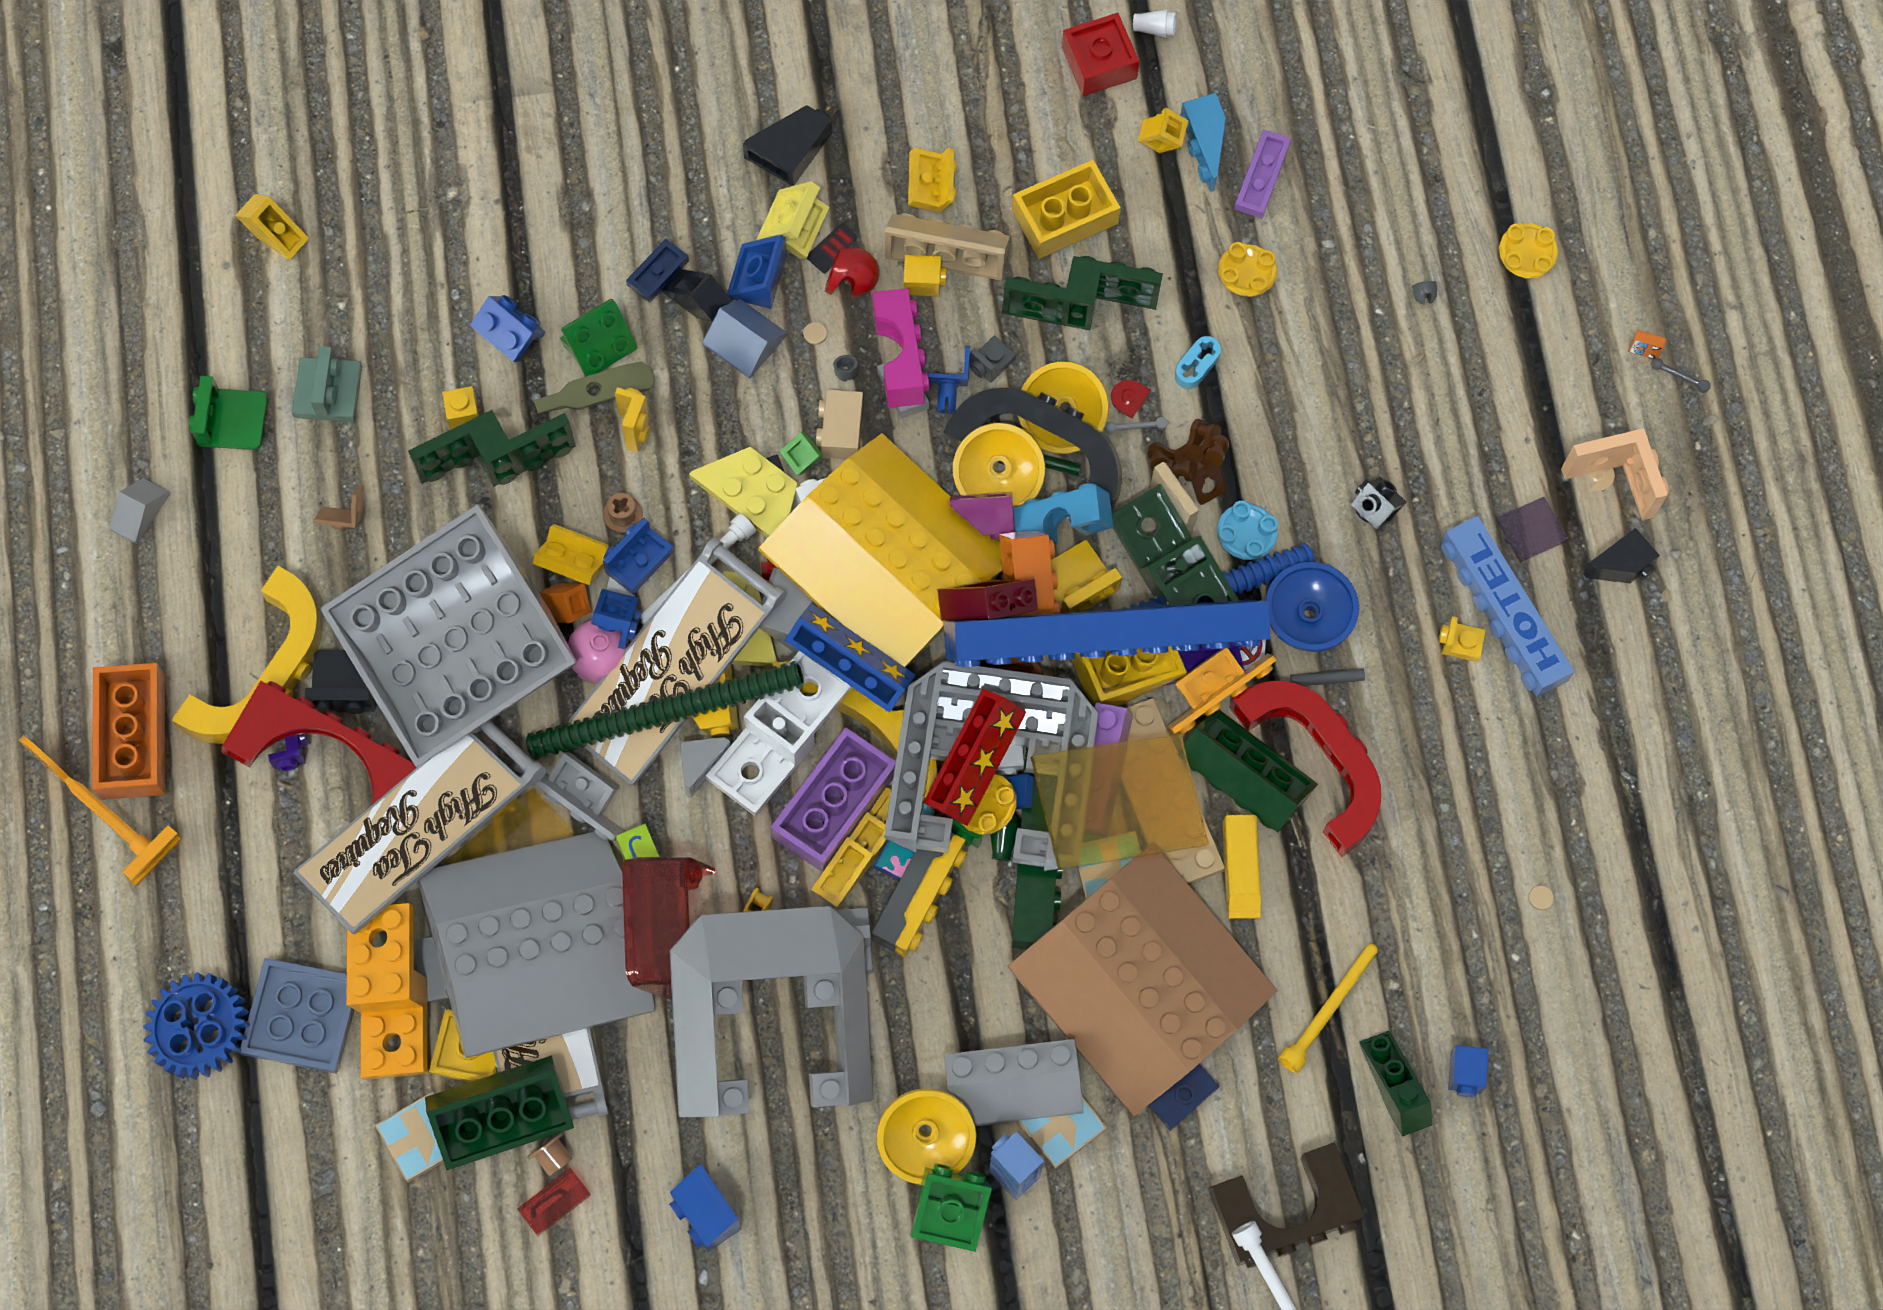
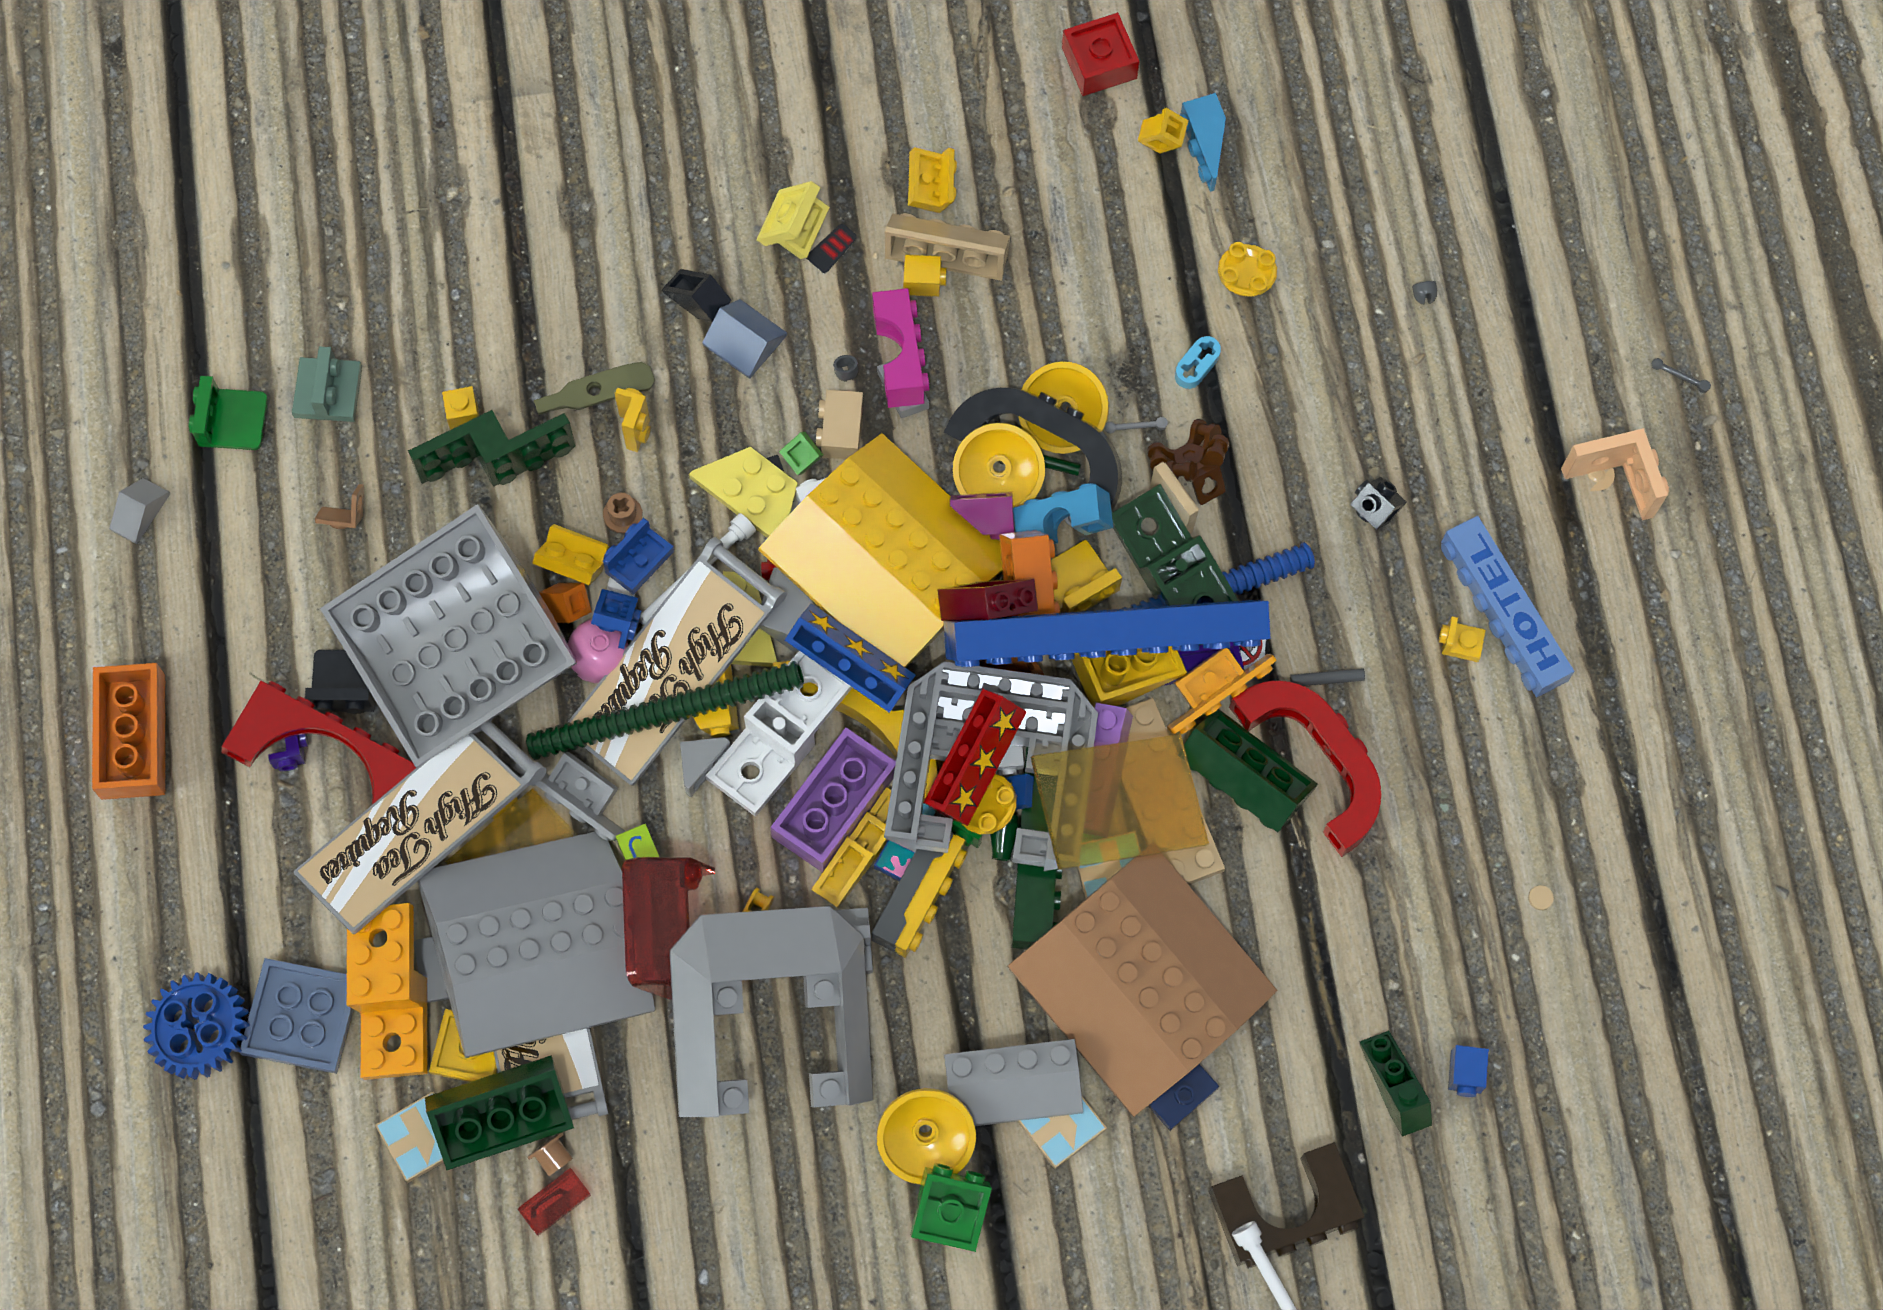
(148, 853): light orange piece -> none
(272, 225): yellow slope -> none
(286, 668): yellow arch -> none
(506, 326): bracket -> none
(598, 338): green bracket -> none
(657, 270): dark blue plate -> none
(704, 1209): blue slope -> none
(758, 271): blue slope -> none
(789, 144): black slope -> none
(815, 333): tan piece -> none
(857, 268): red helmet -> none
(948, 385): blue bracket -> none
(991, 359): dark grey bracket -> none
(1015, 1164): medium blue brick -> none
(1065, 209): yellow brick -> none
(1086, 284): dark green bracket -> none
(1129, 396): red piece -> none
(1157, 23): white cone -> none
(1242, 866): yellow piece -> none
(1247, 531): medium azure dish -> none
(1262, 174): medium lavender plate -> none
(1294, 1056): yellow piece -> none
(1316, 589): blue dish -> none
(1528, 250): yellow dish -> none
(1532, 529): clear purple piece -> none
(1624, 560): black slope -> none
(1647, 344): orange tile -> none

